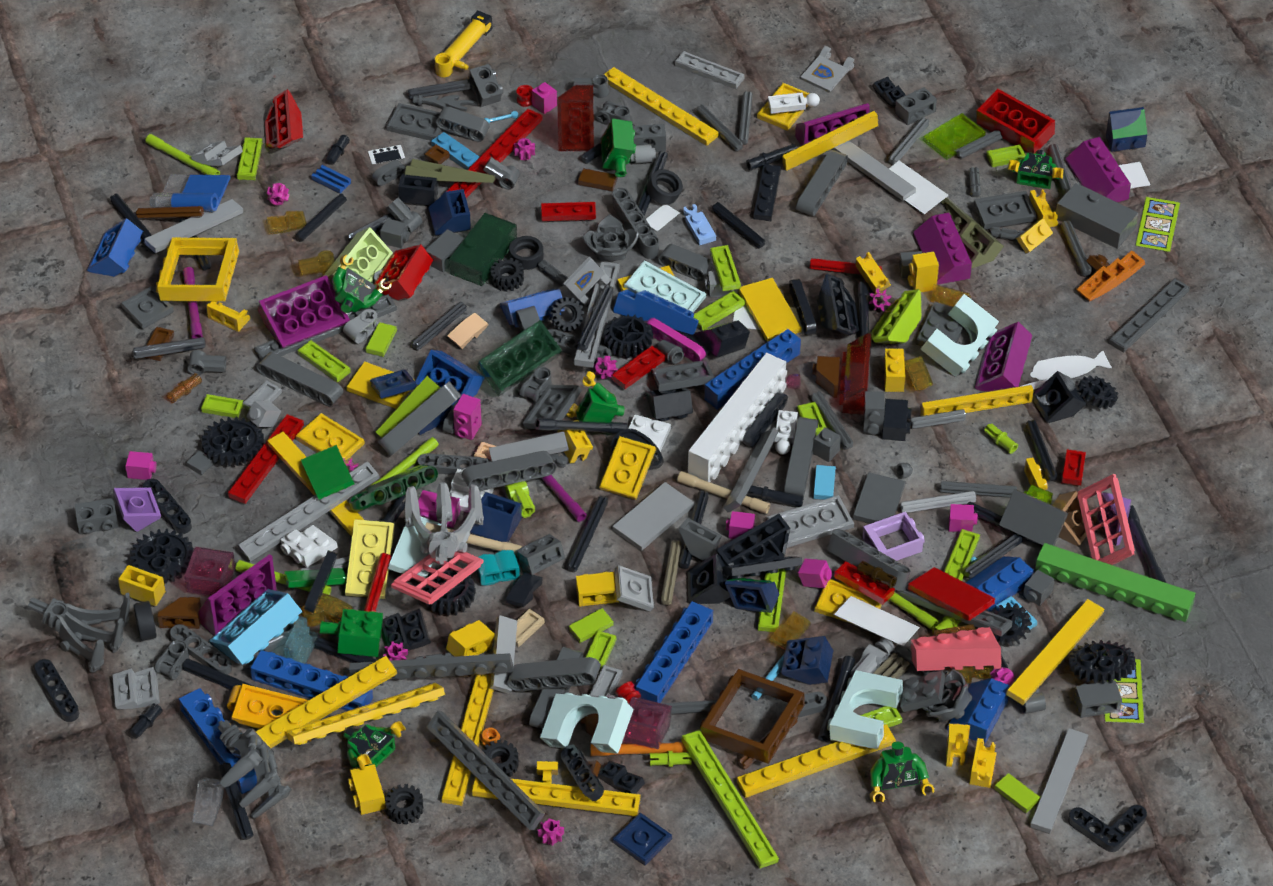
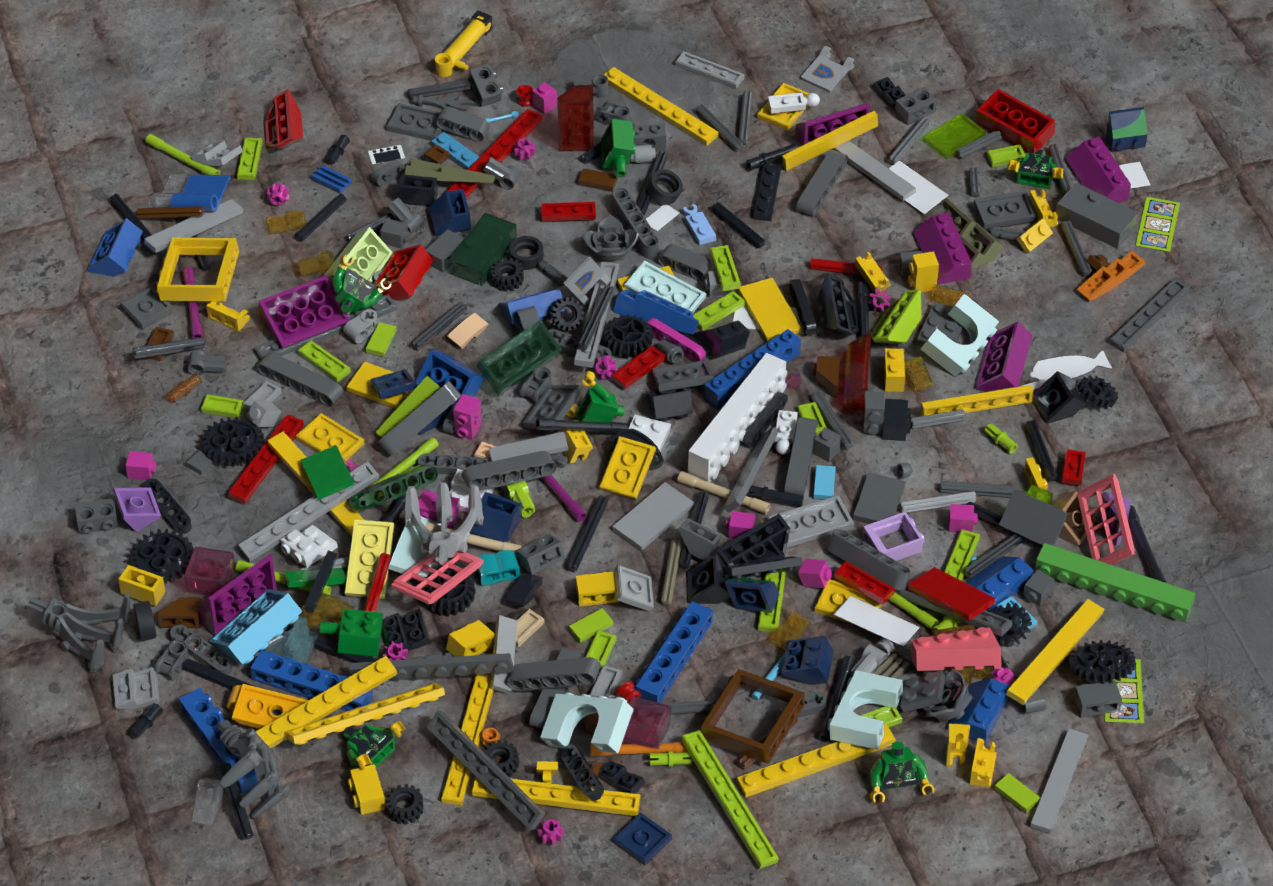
(54, 691): black beam -> none
(877, 574): dark brown pin -> none
(1112, 832): black beam -> none

